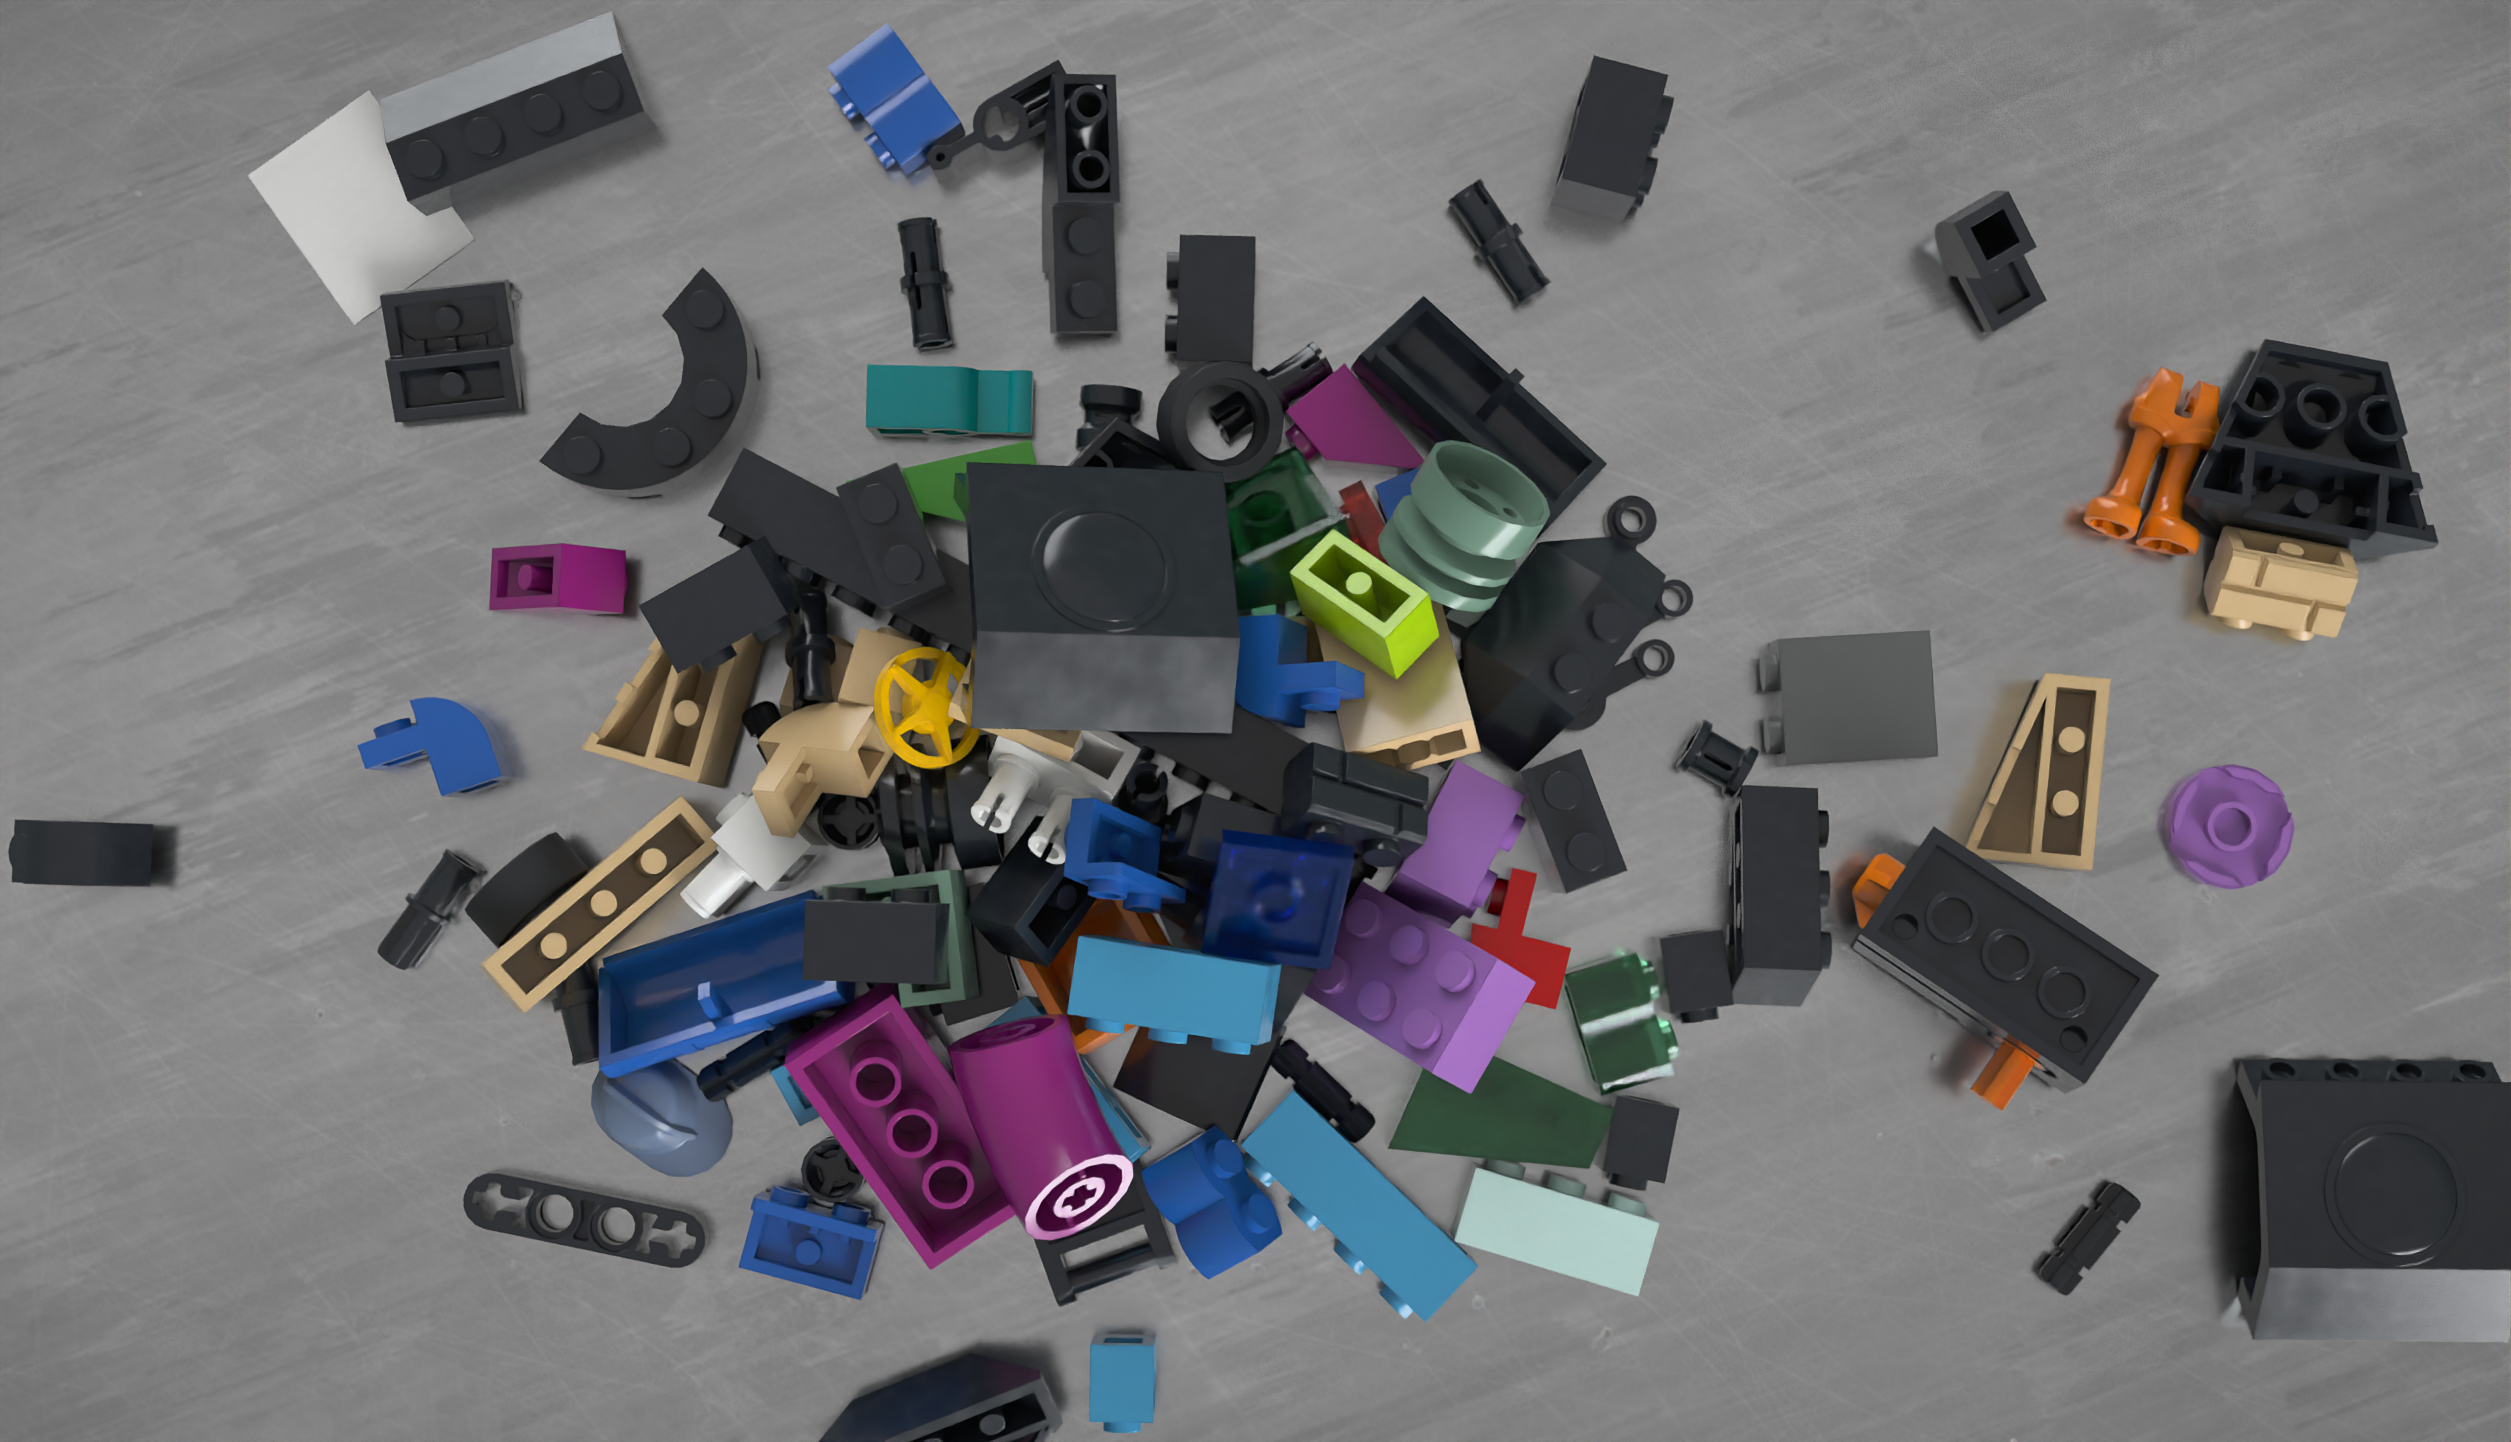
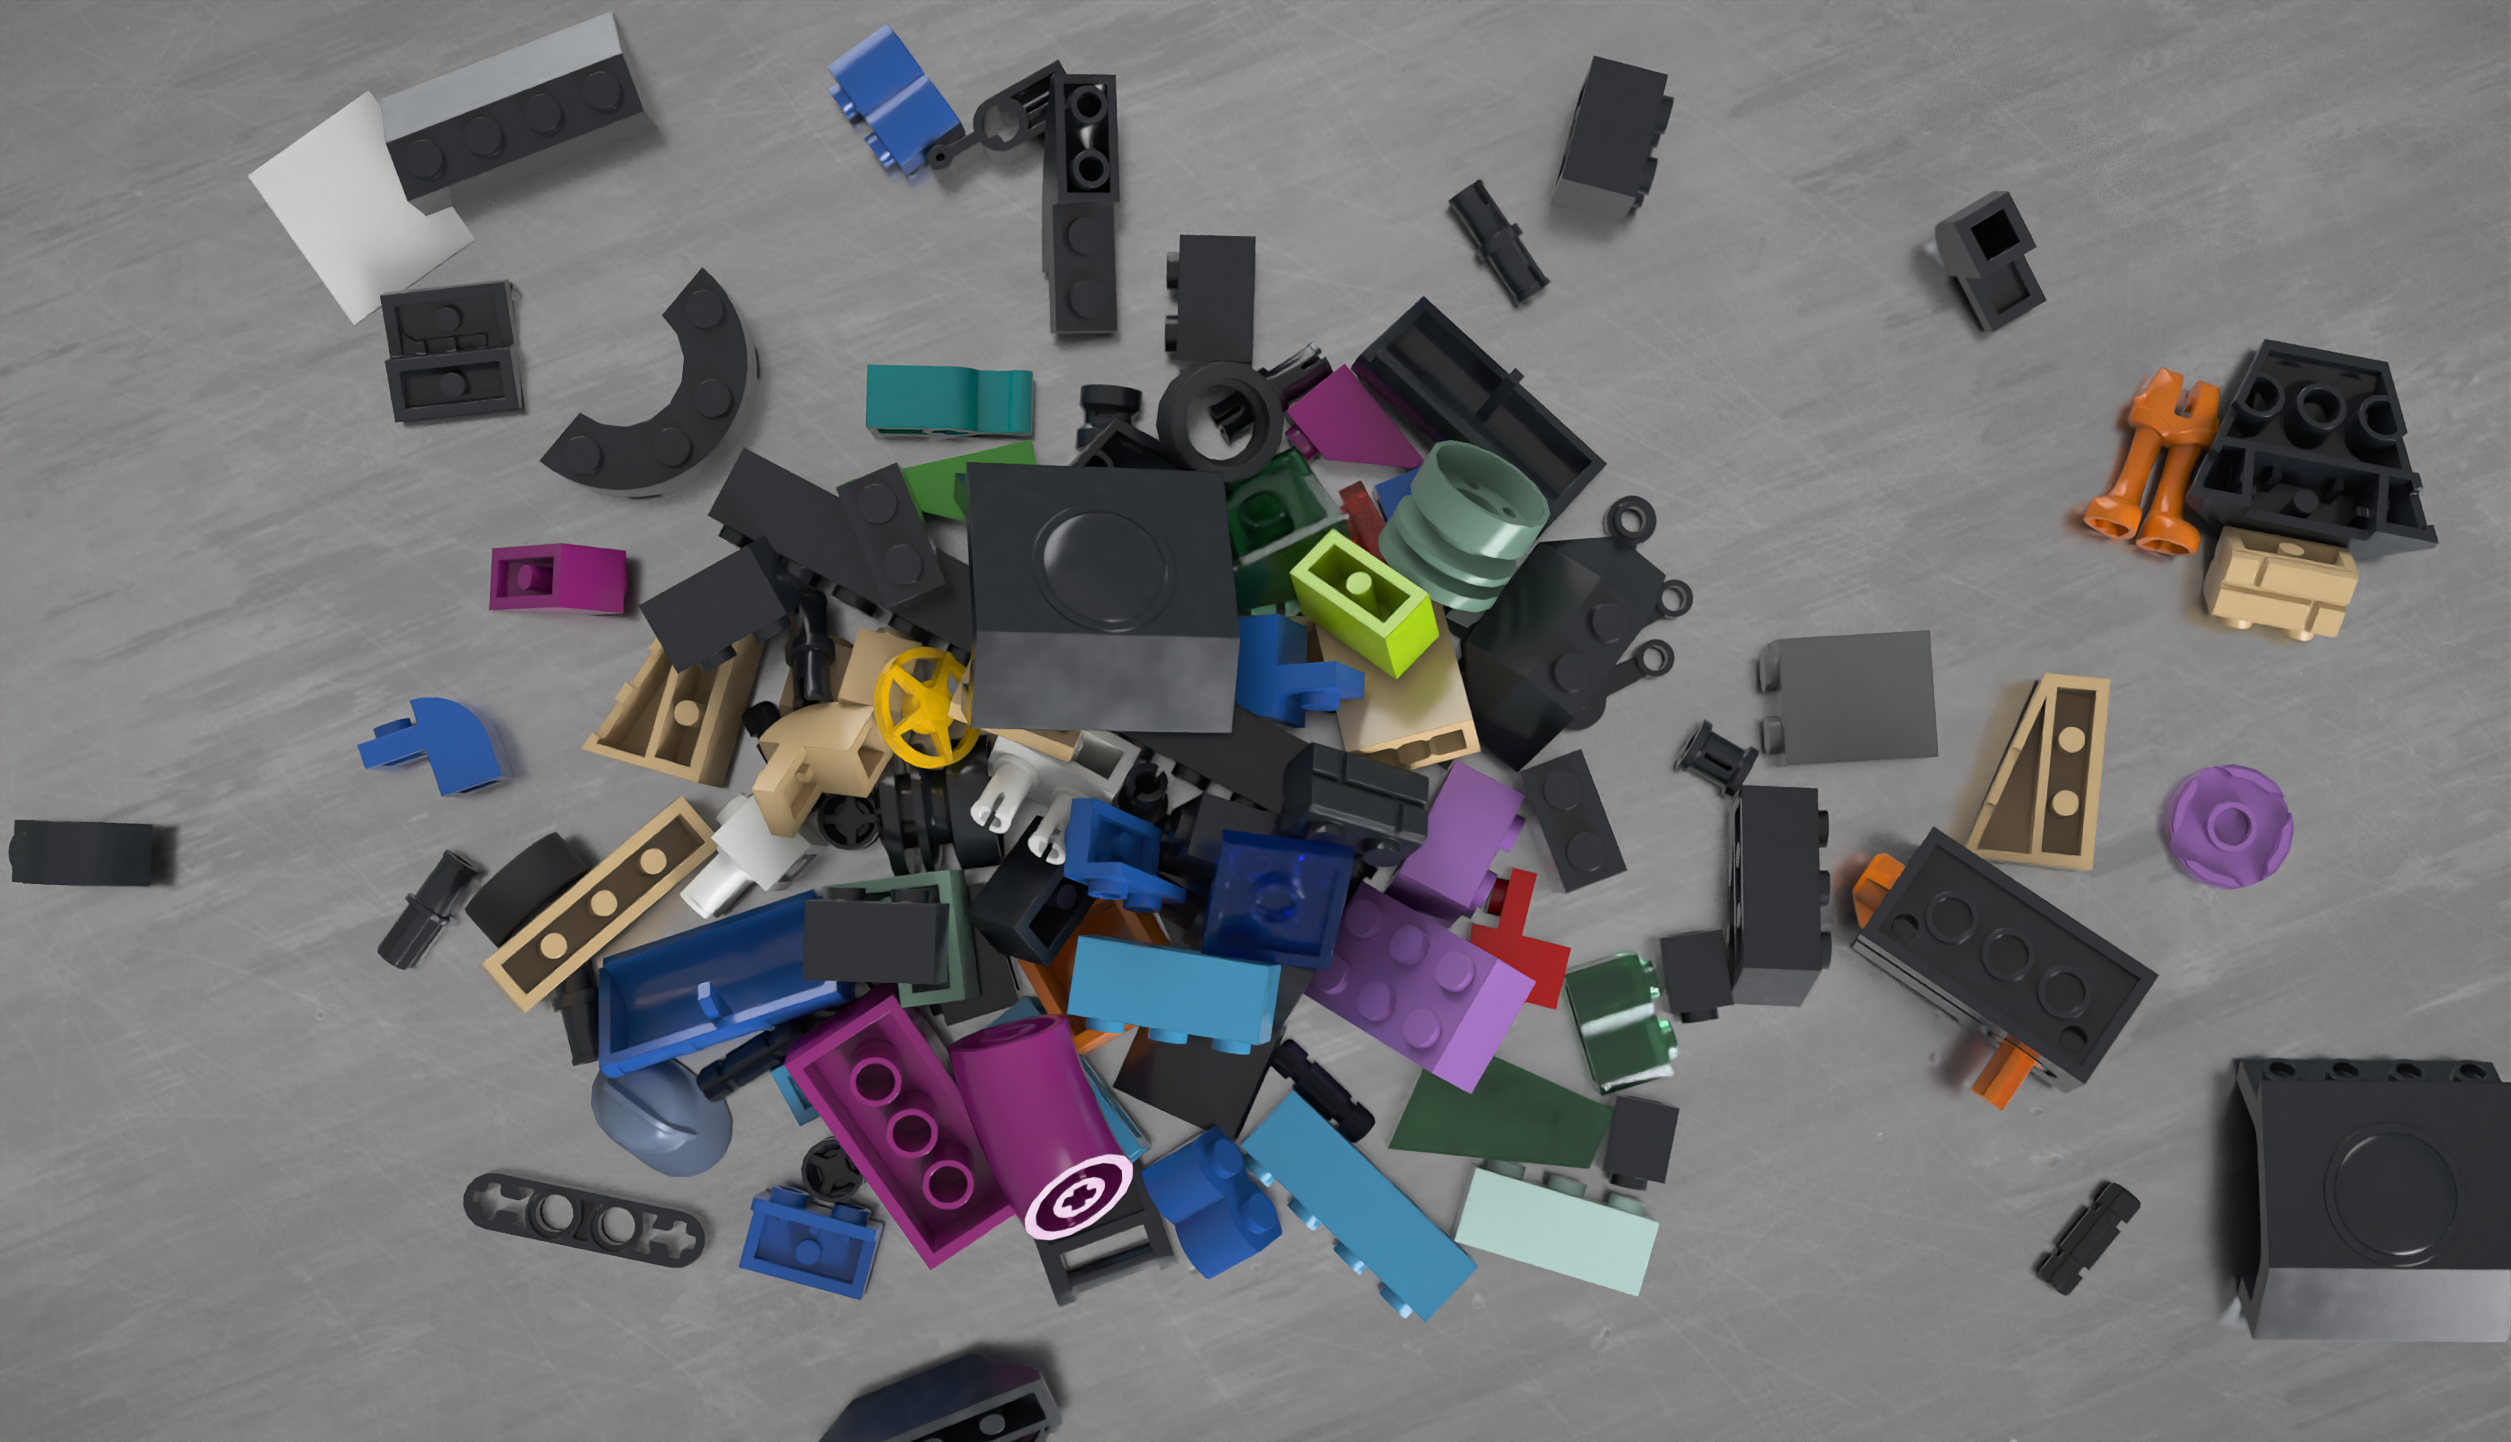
(924, 283): black pin -> none
(1122, 1382): dark azure brick -> none

